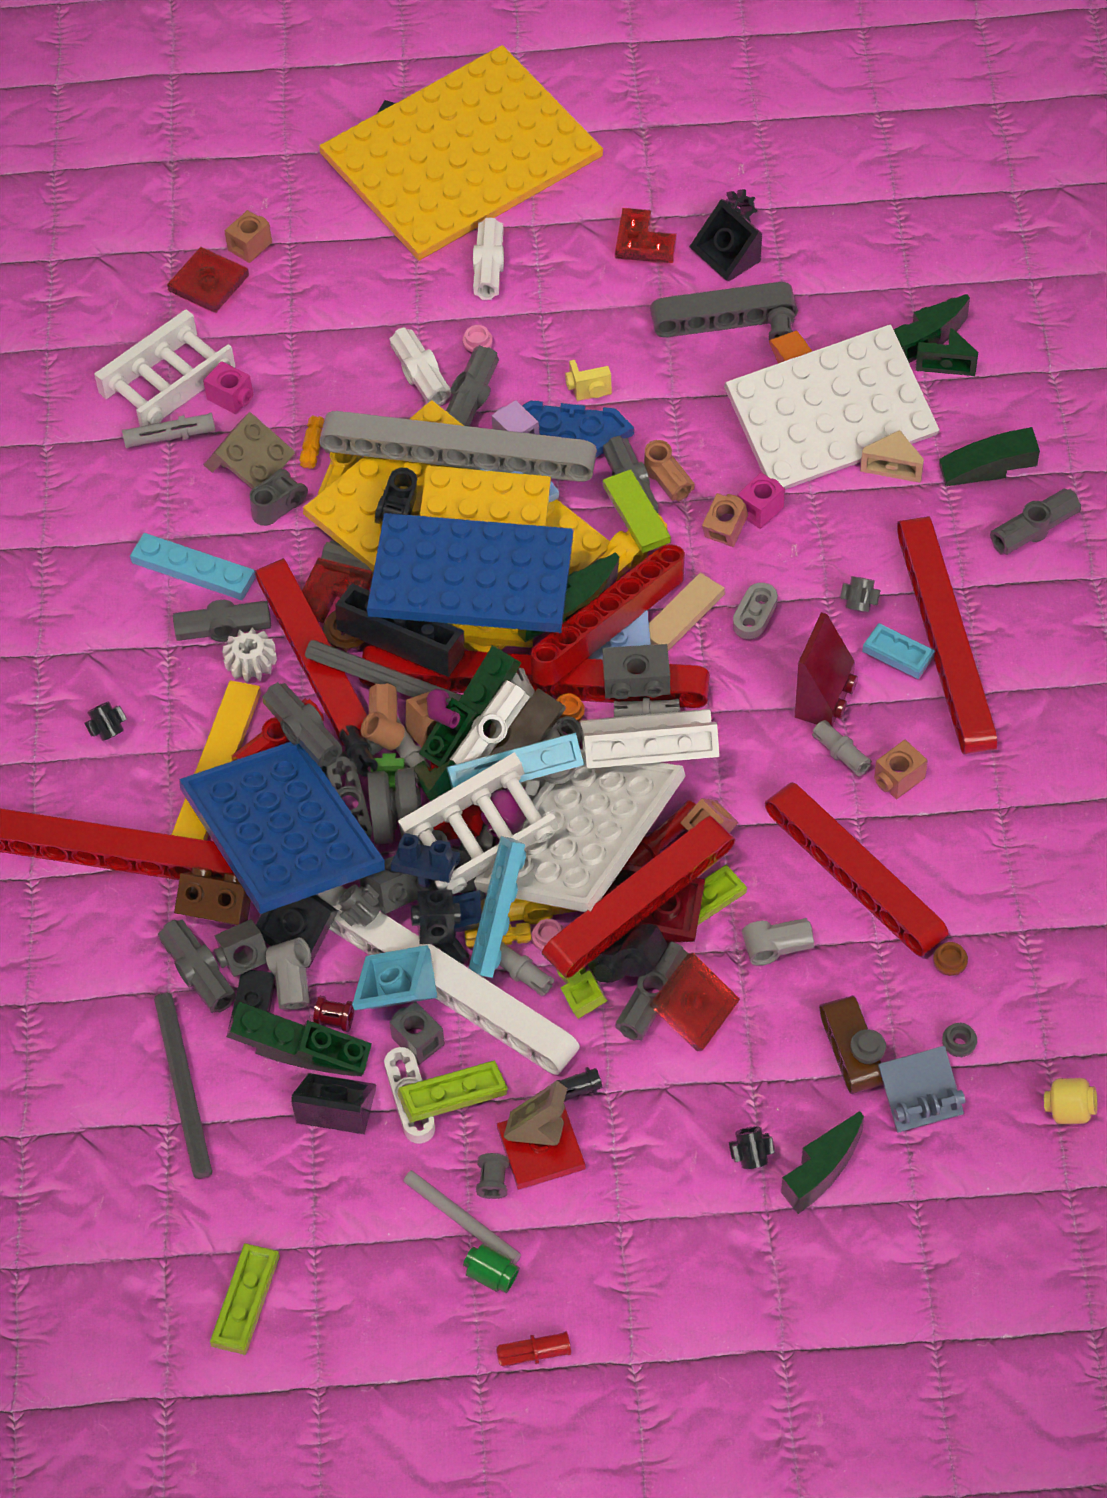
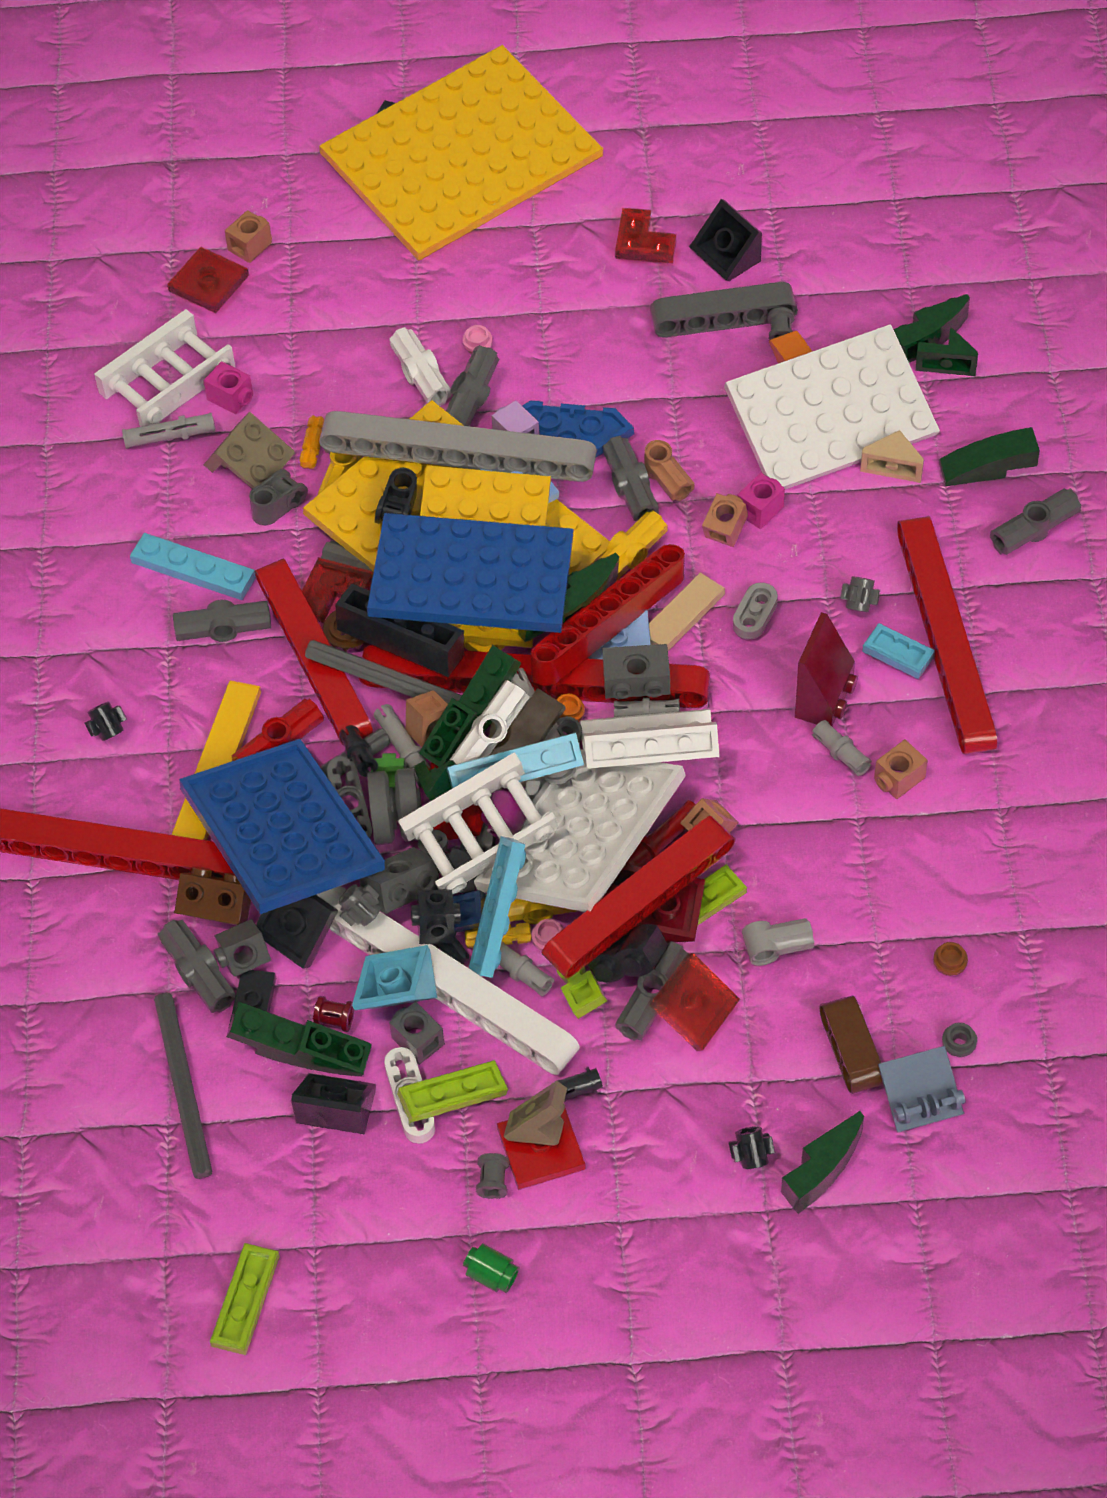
(249, 655): white gear -> none
(289, 965): light grey piece -> none
(302, 724): dark grey piece -> none
(381, 722): nougat piece -> none
(425, 861): dark blue hips -> none
(437, 708): magenta arm -> none
(460, 1216): light grey bar -> none
(488, 258): white piece -> none
(533, 1349): red axle -> none
(588, 383): light yellow bracket -> none
(636, 511): lime tile -> none
(744, 202): black gear -> none
(856, 869): red beam -> none
(868, 1046): dark grey plate -> none
(1071, 1101): light yellow head -> none

